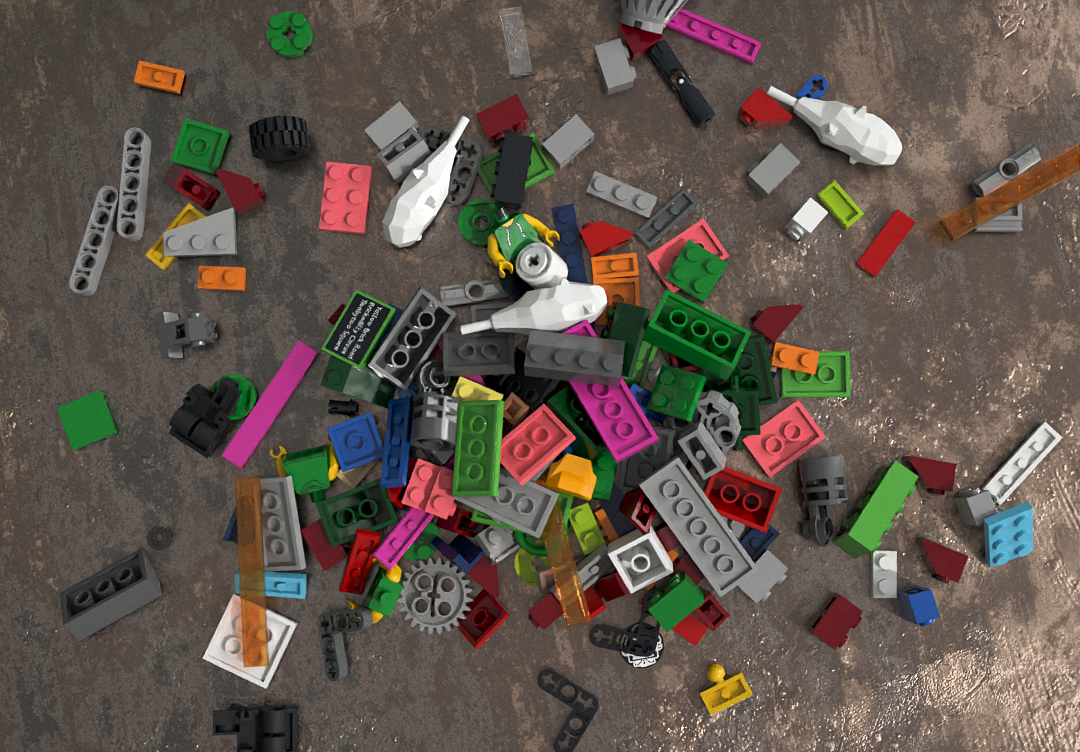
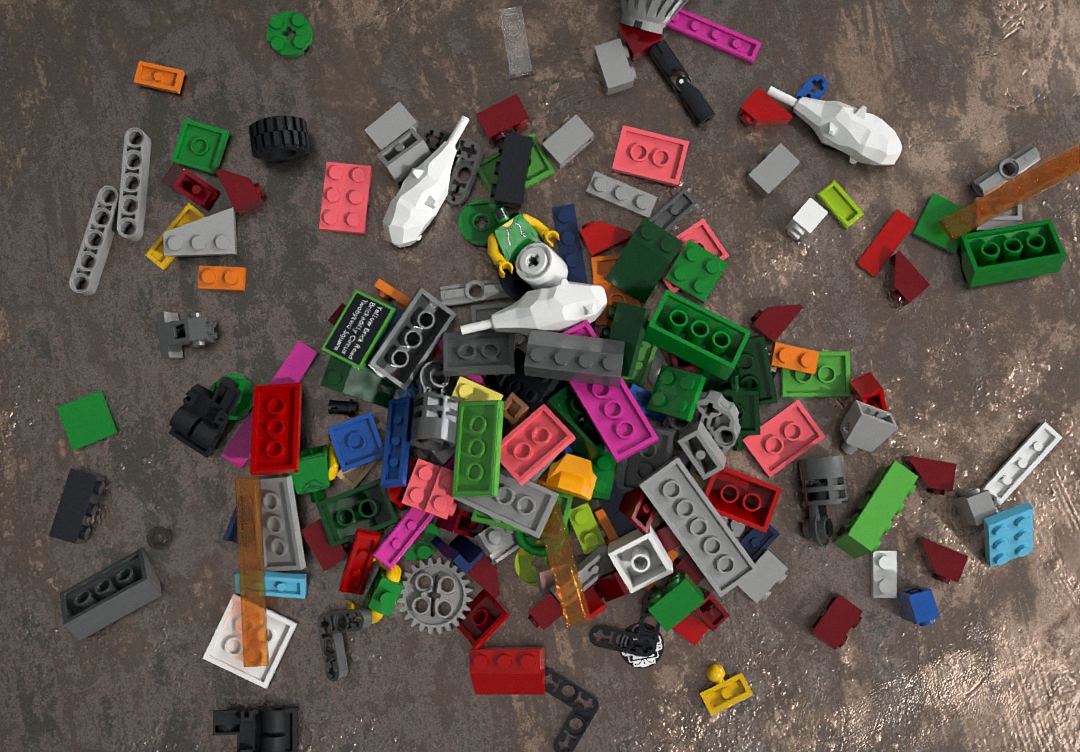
(77, 506): none -> black brick
(276, 429): none -> red plate
(387, 292): none -> orange plate
(508, 670): none -> red slope
(644, 260): none -> dark green slope
(650, 156): none -> coral plate
(866, 427): none -> light grey torso
(868, 391): none -> red slope
(905, 280): none -> dark red slope
(929, 227): none -> green tile
(1011, 253): none -> green slope

